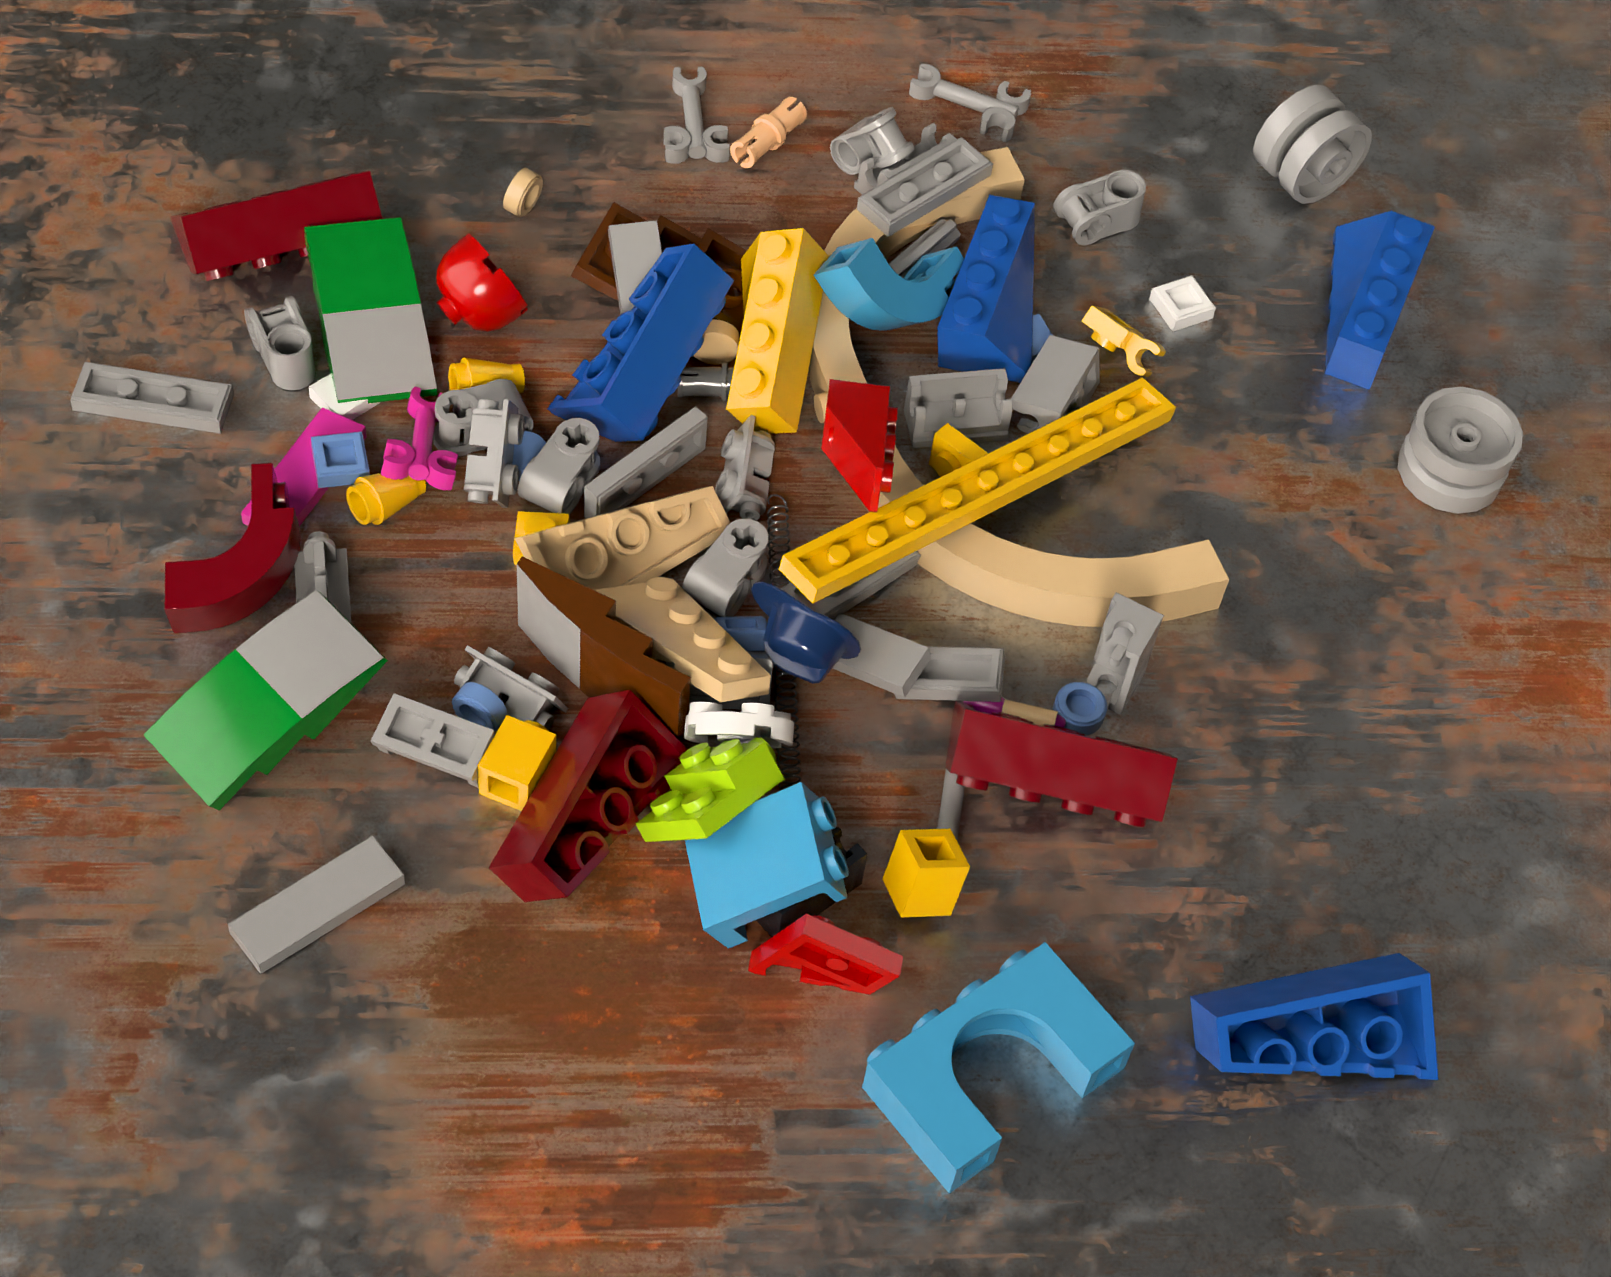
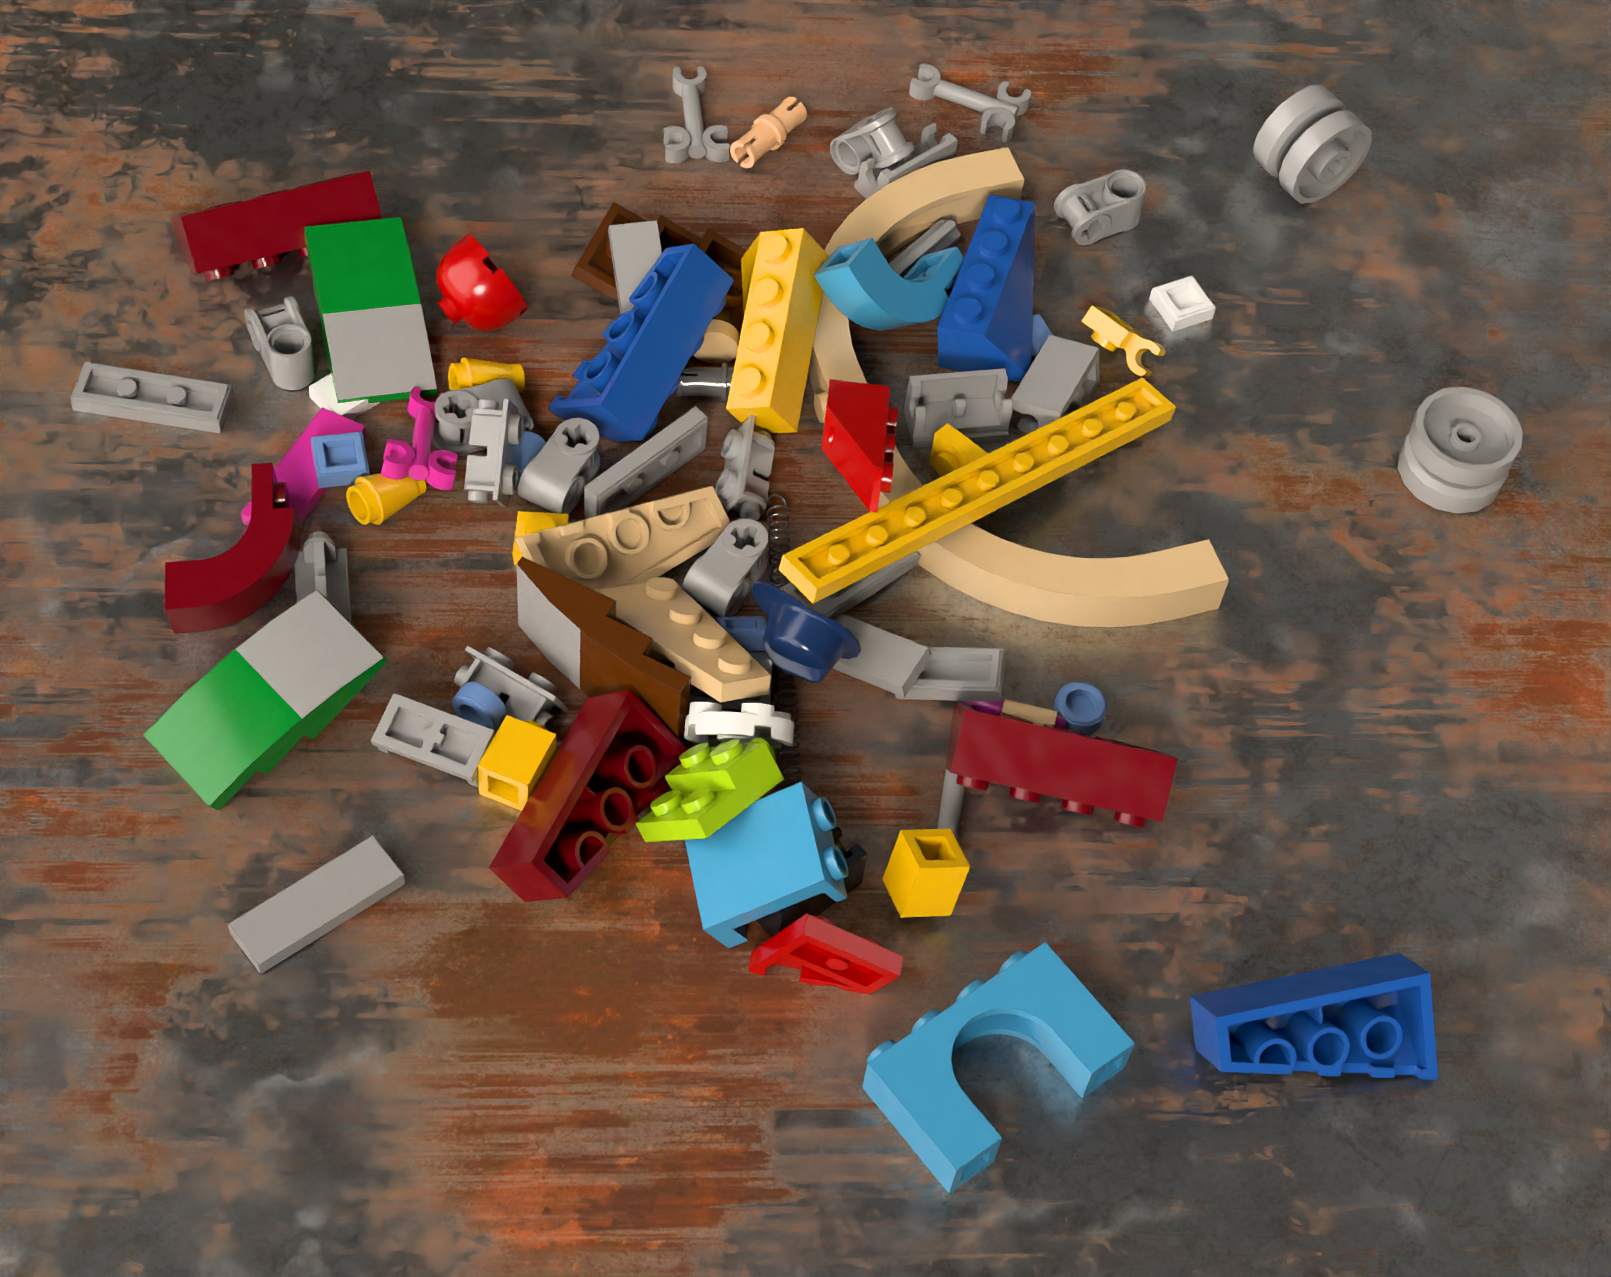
(523, 192): tan tile -> none
(924, 186): light grey tile -> none
(1125, 648): light grey hinge -> none
(1370, 284): blue wedge -> none

